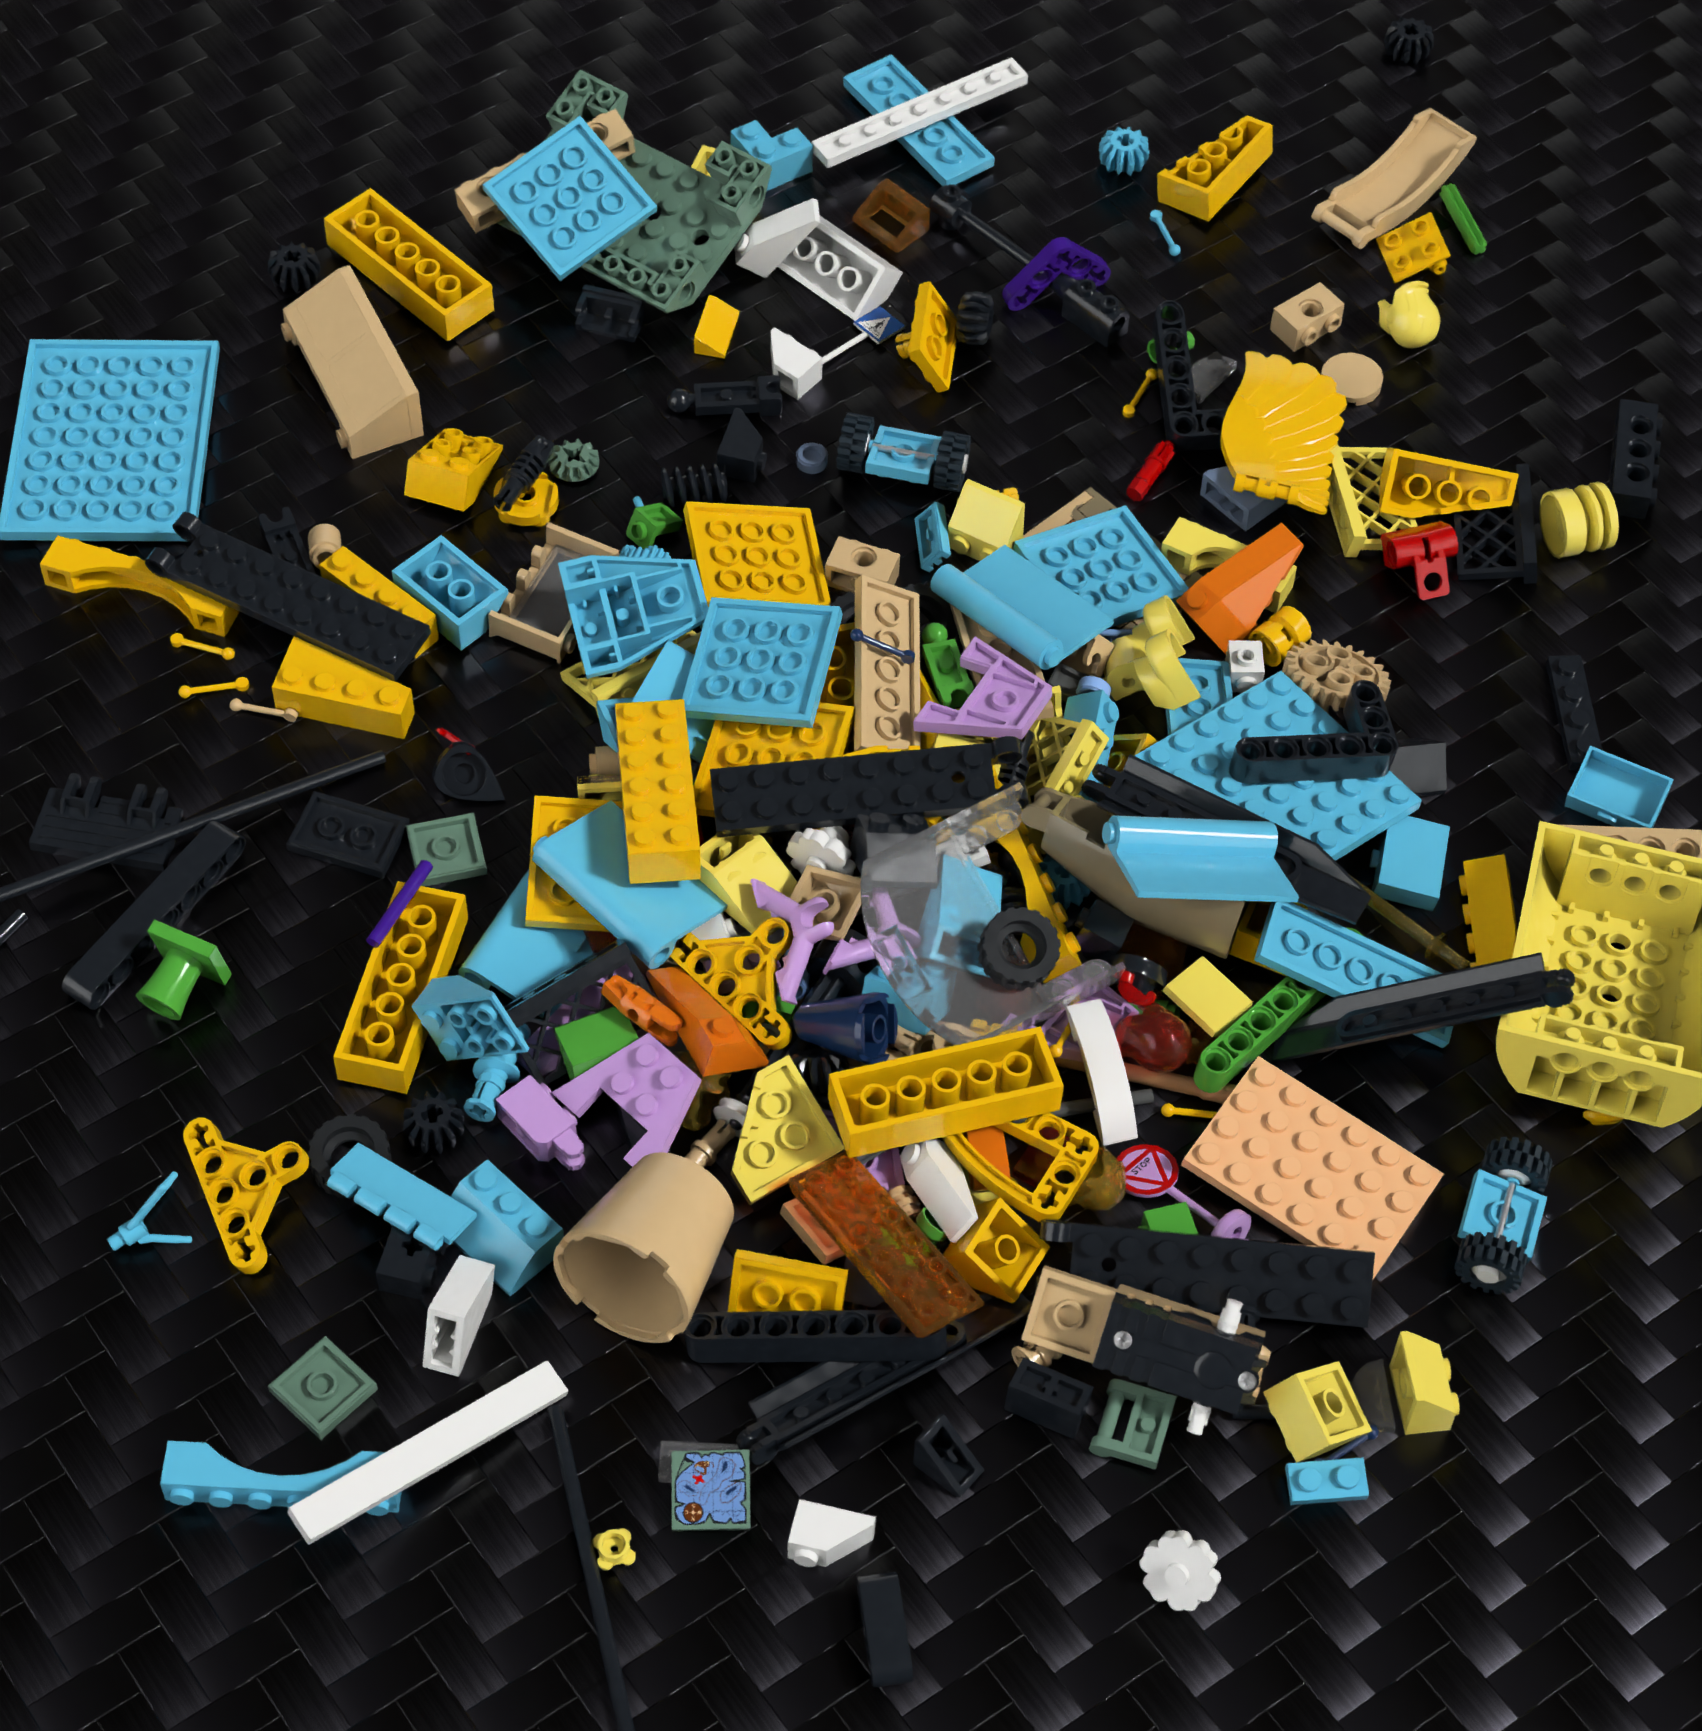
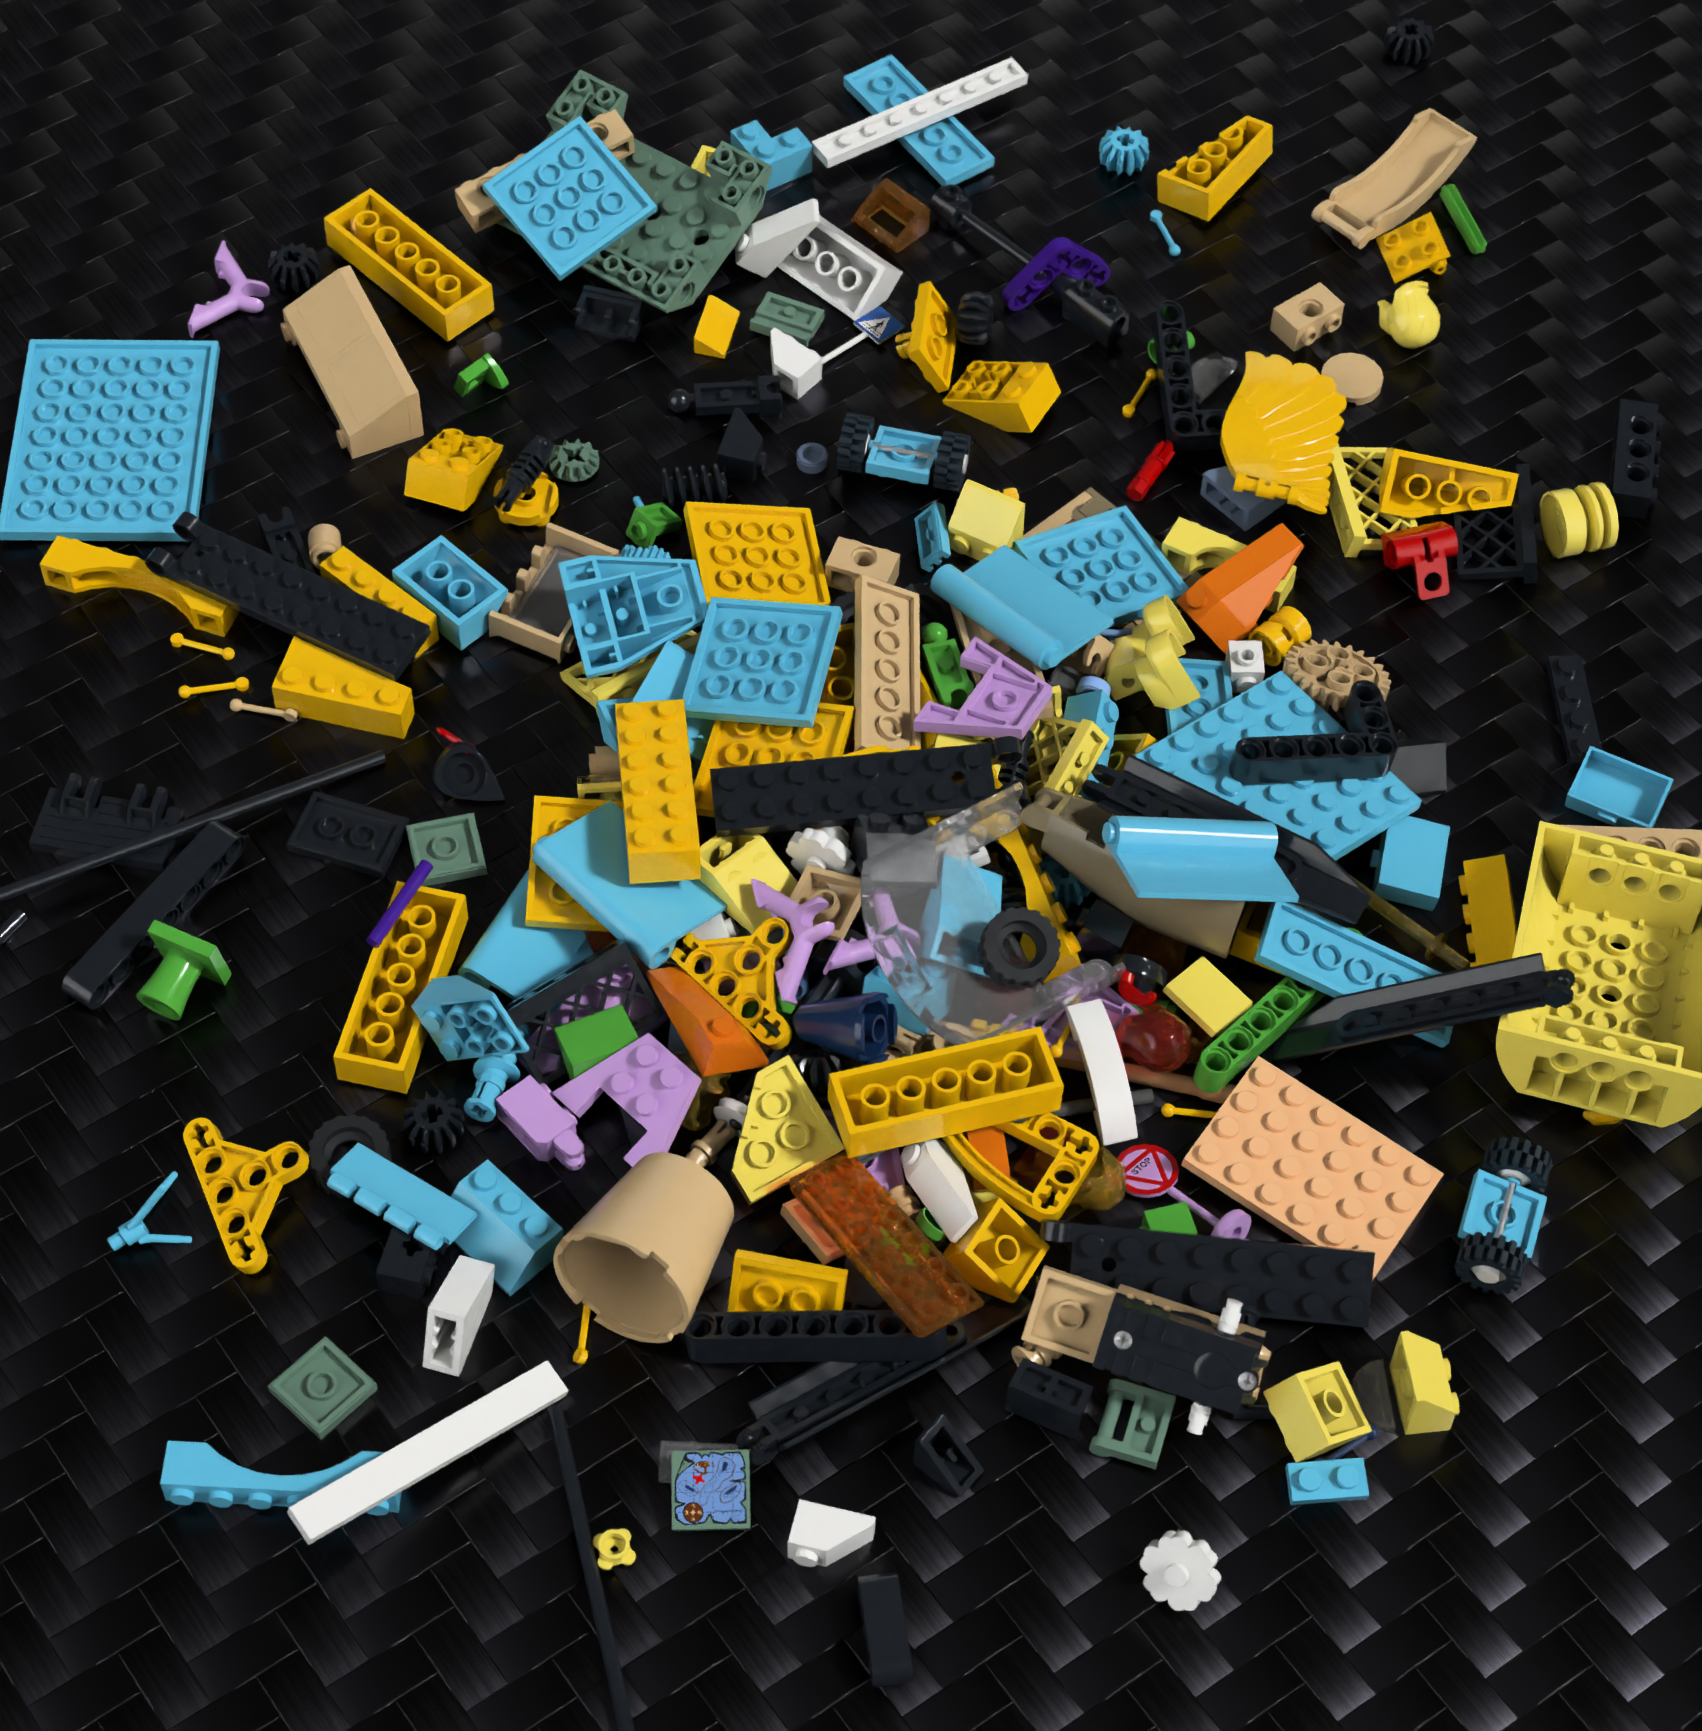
(237, 297): none -> lavender piece
(481, 370): none -> bright green tile
(581, 1354): none -> yellow hinge
(643, 1009): orange hinge -> none
(788, 316): none -> sand green plate
(907, 656): dark blue hinge -> none
(1005, 393): none -> yellow slope

